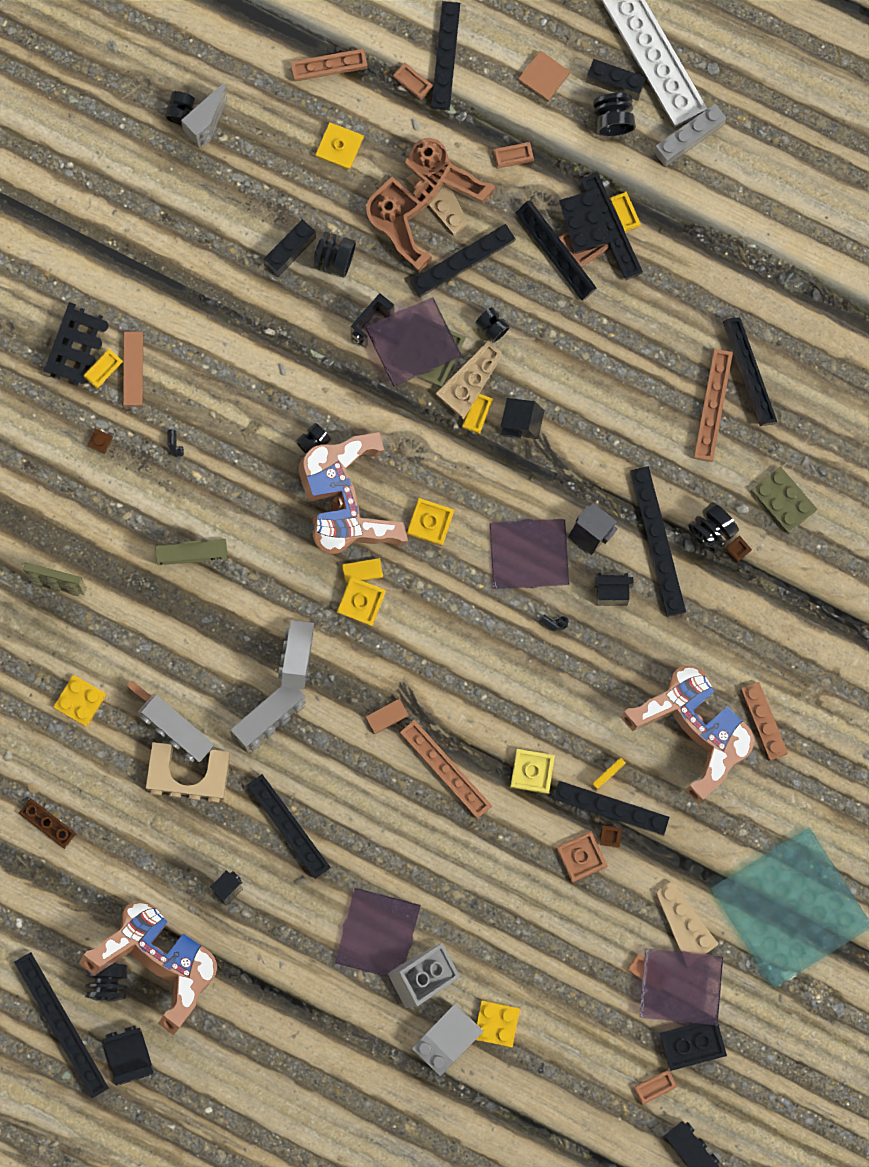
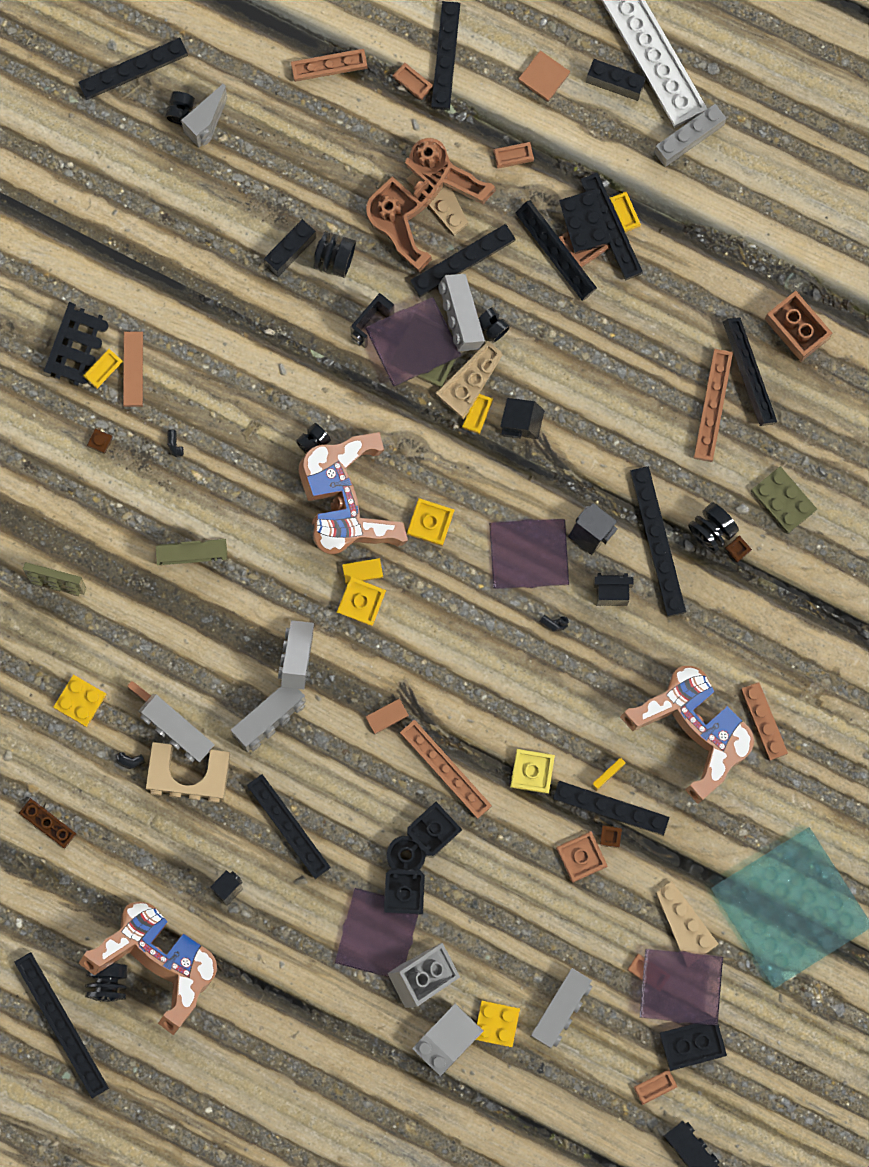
(128, 762): none -> black arm
(128, 1055): black panel -> none
(133, 68): none -> black plate
(339, 146): yellow plate -> none
(424, 839): none -> black plate
(461, 312): none -> light grey brick
(561, 1008): none -> light grey brick
(614, 114): black wheel -> none
(798, 326): none -> nougat brick

